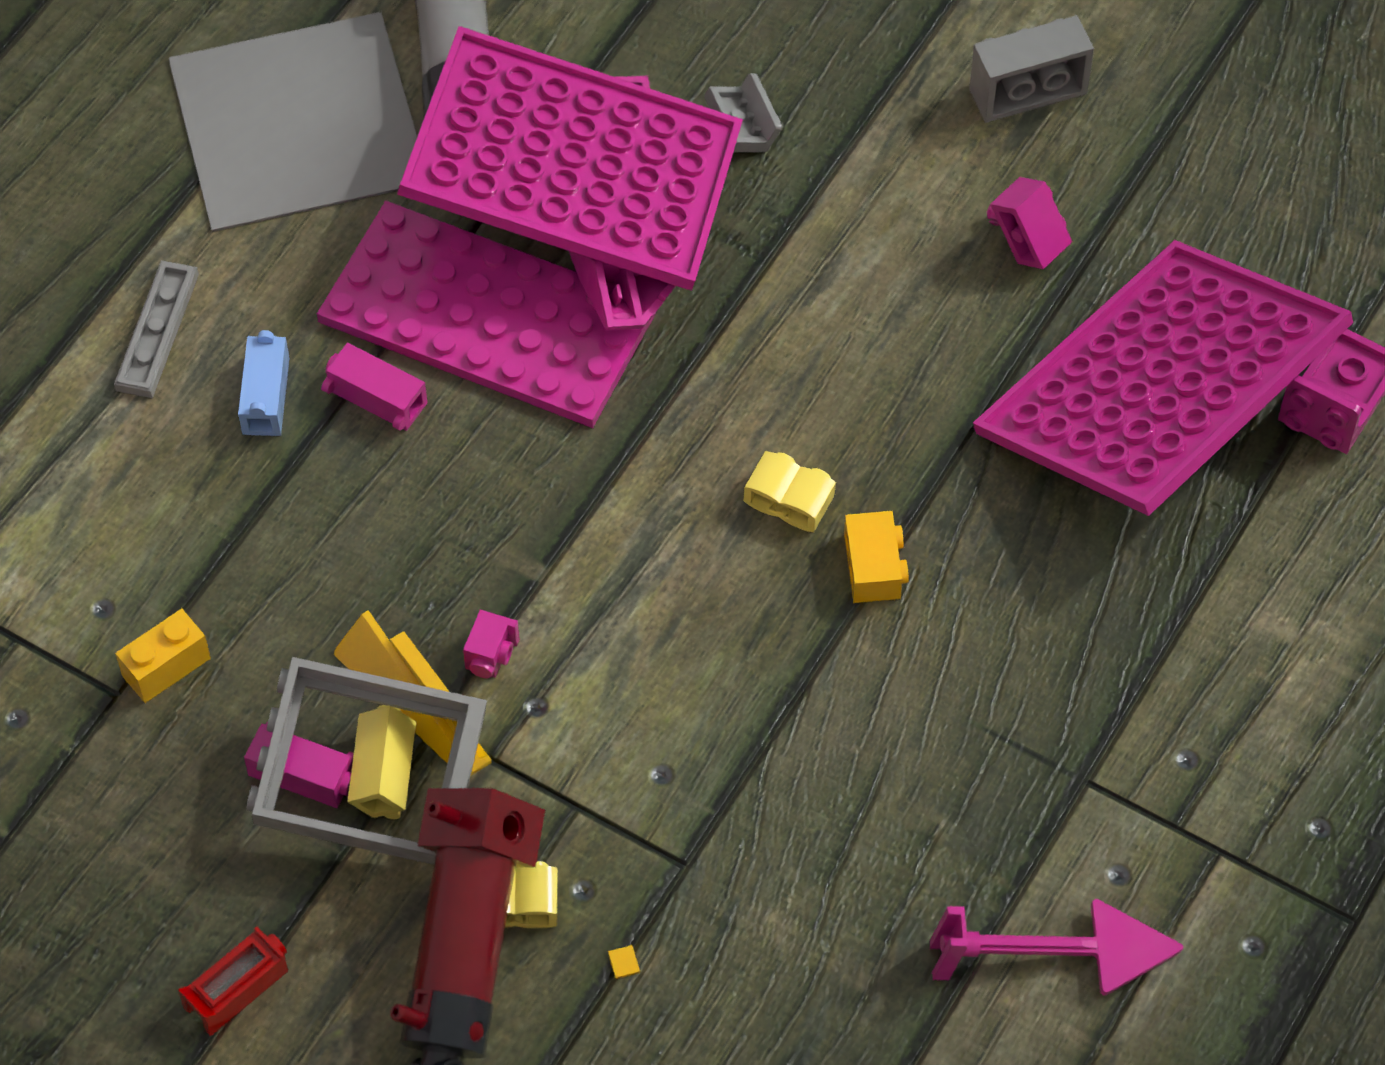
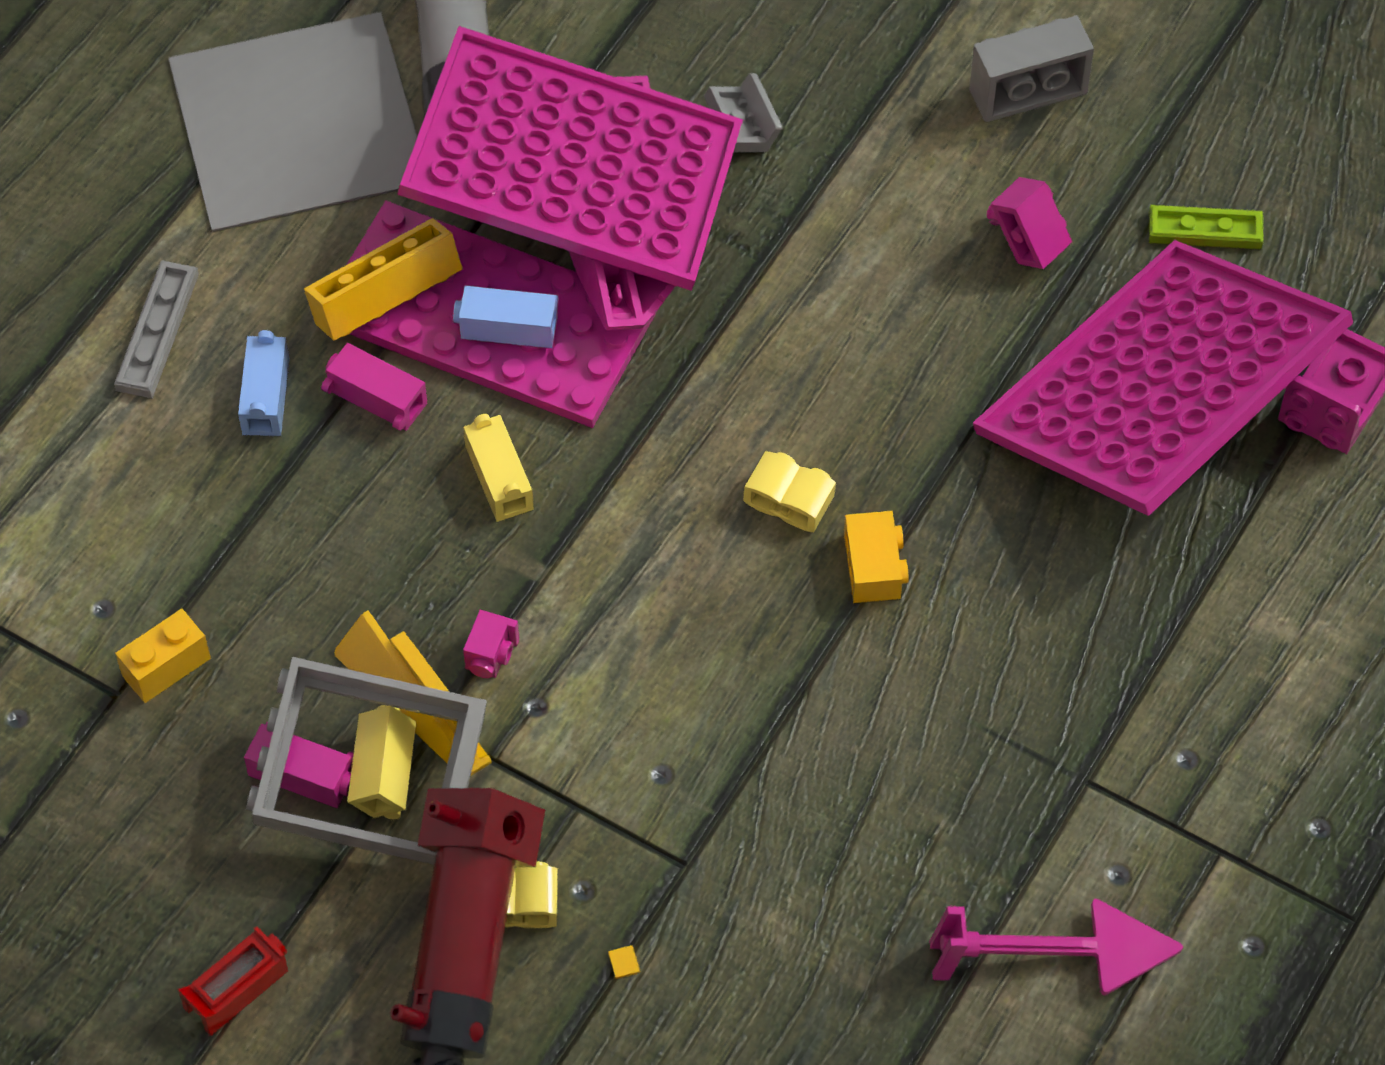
(383, 279): none -> yellow brick
(498, 467): none -> light yellow brick
(507, 316): none -> light blue brick
(1206, 226): none -> lime tile

